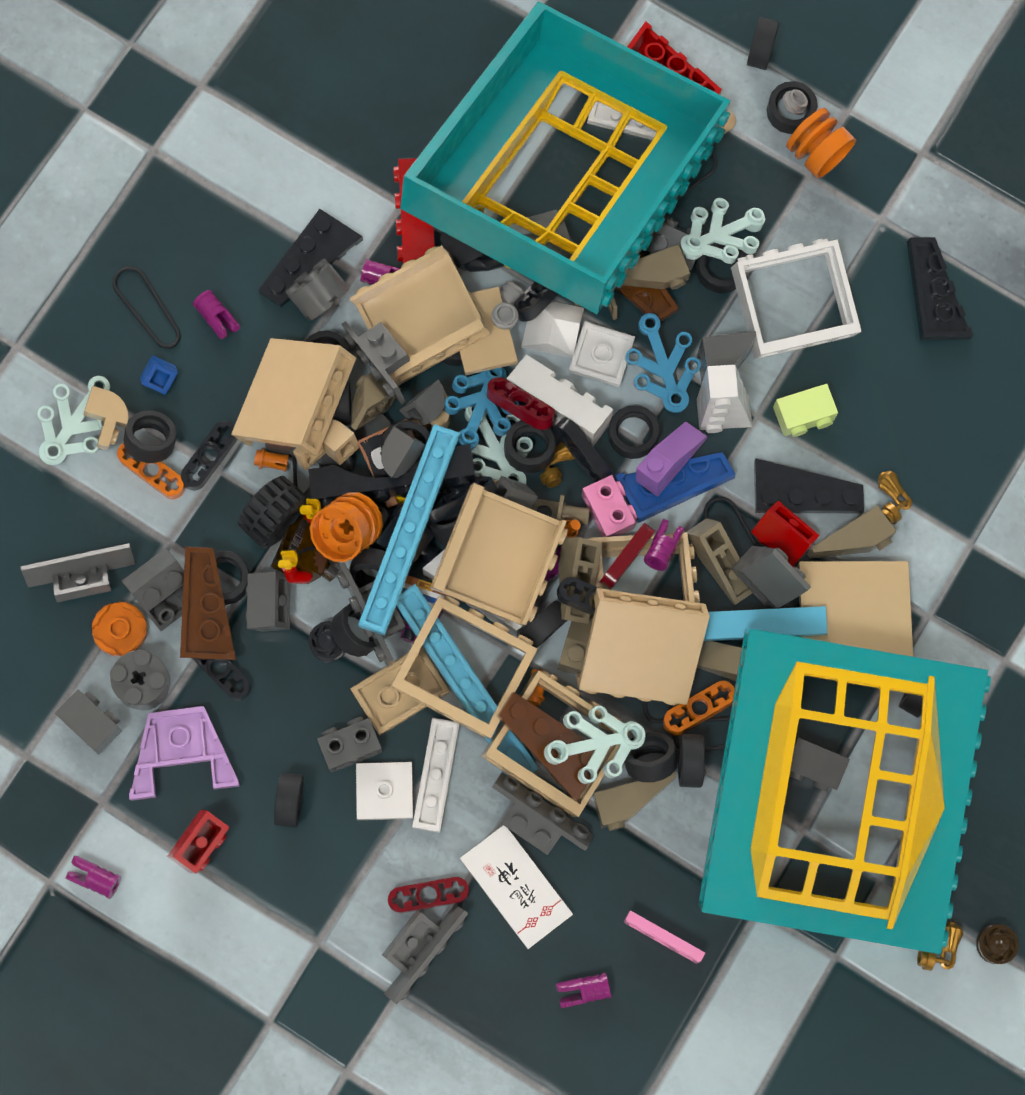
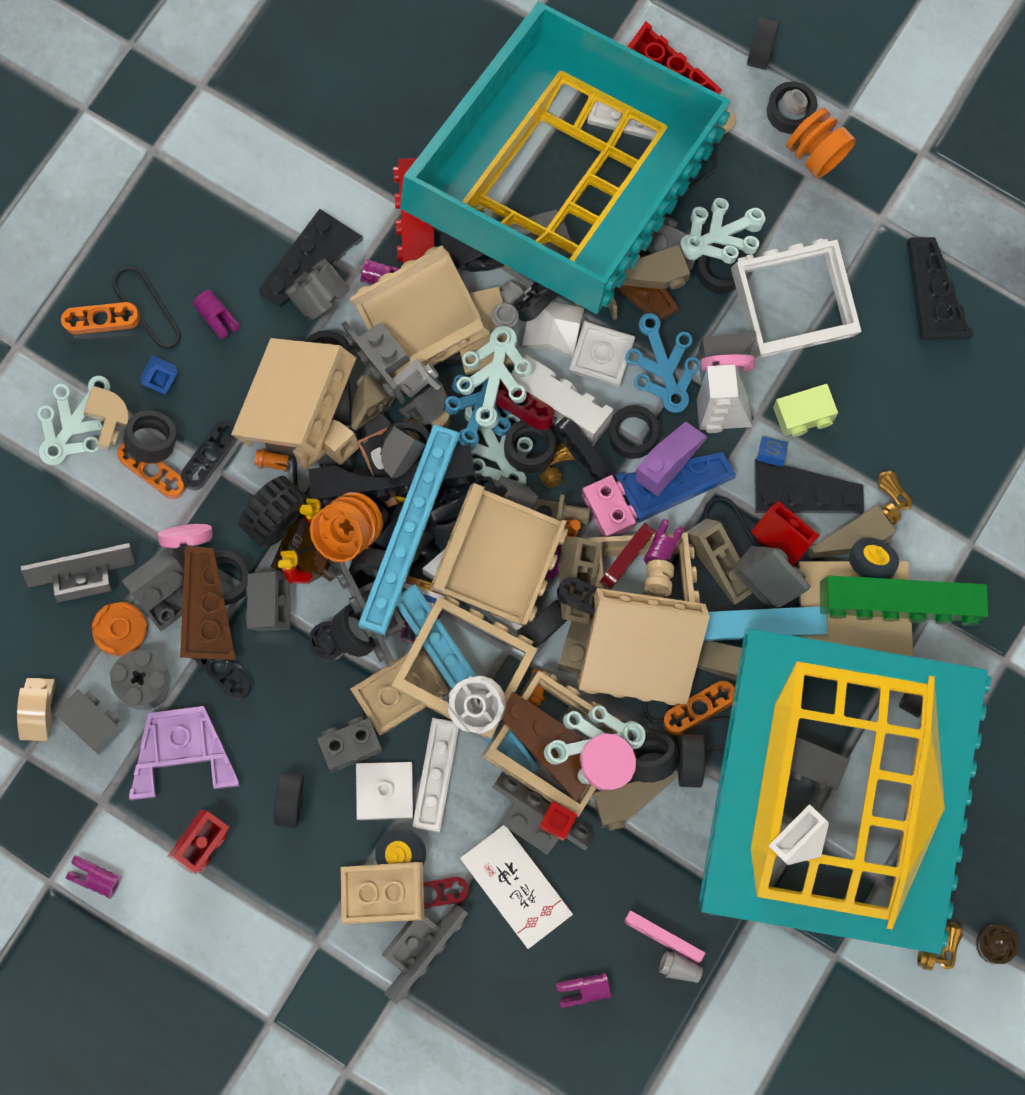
(34, 709): none -> tan brick
(118, 308): none -> orange beam
(185, 534): none -> bright pink tile
(382, 893): none -> tan tile
(400, 847): none -> black wheel
(416, 377): none -> light grey bracket
(476, 704): none -> white cylinder
(495, 371): none -> light aqua plant
(557, 820): none -> red tile
(607, 762): none -> bright pink tile
(658, 580): none -> tan wheel
(679, 967): none -> light grey cone
(744, 361): none -> bright pink tile
(772, 451): none -> blue tile
(802, 837): none -> white slope
(873, 558): none -> black wheel
(903, 599): none -> green brick

